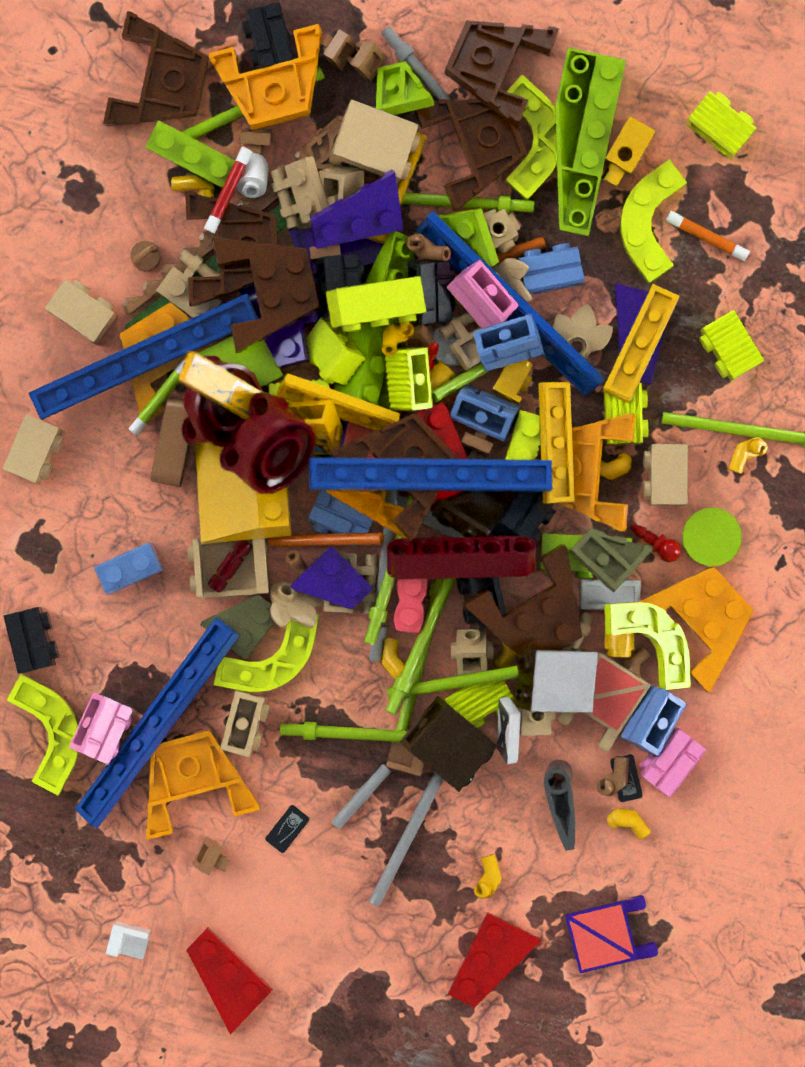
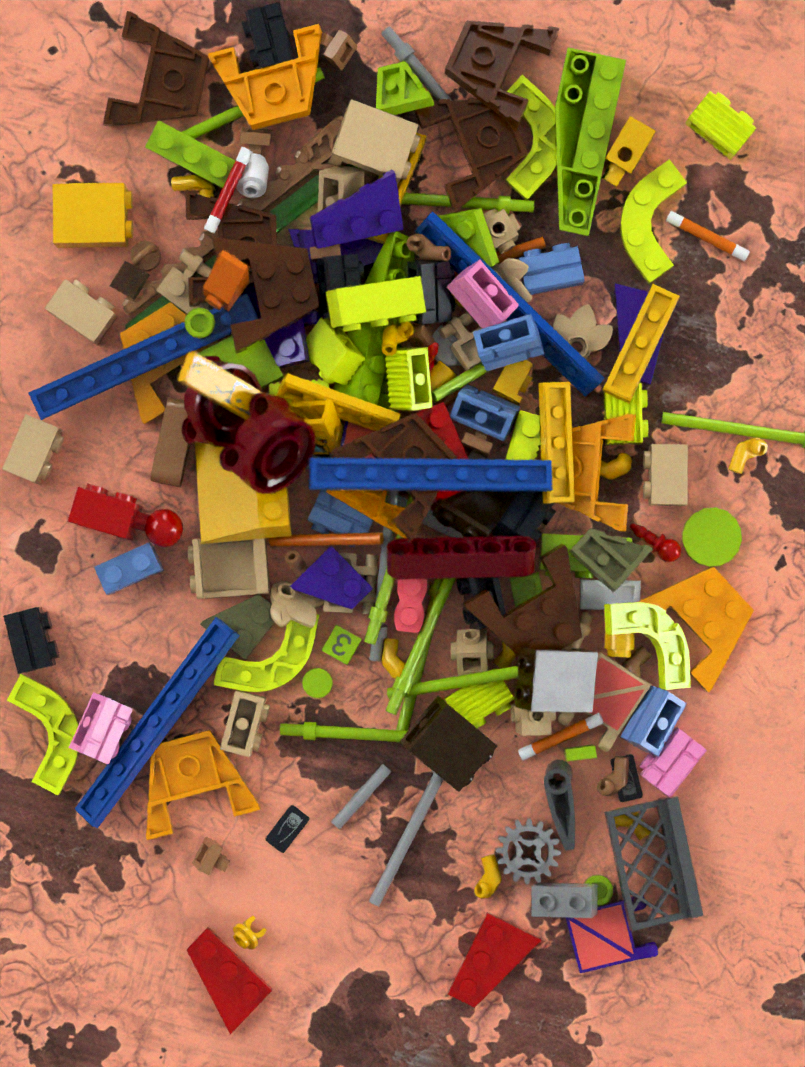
(91, 215): none -> yellow brick
(122, 516): none -> red brick
(128, 940): white panel -> none
(129, 280): none -> clear smoke tile
(157, 400): lime bar -> none
(199, 322): none -> lime tile
(226, 281): none -> orange slope
(229, 565): dark red axle -> none
(245, 936): none -> yellow plate
(306, 188): tan plate -> none
(317, 682): none -> lime tile
(341, 644): none -> lime tile
(367, 59): medium nougat tile -> none
(403, 760): medium nougat panel -> none
(508, 730): white tile -> none
(517, 860): none -> light grey gear
(525, 587): none -> lime tile
(560, 736): none -> orange bar
(564, 900): none -> light grey brick
(580, 752): none -> lime tile
(604, 888): none -> lime tile
(678, 856): none -> dark grey fence
(731, 346): neon yellow brick -> none

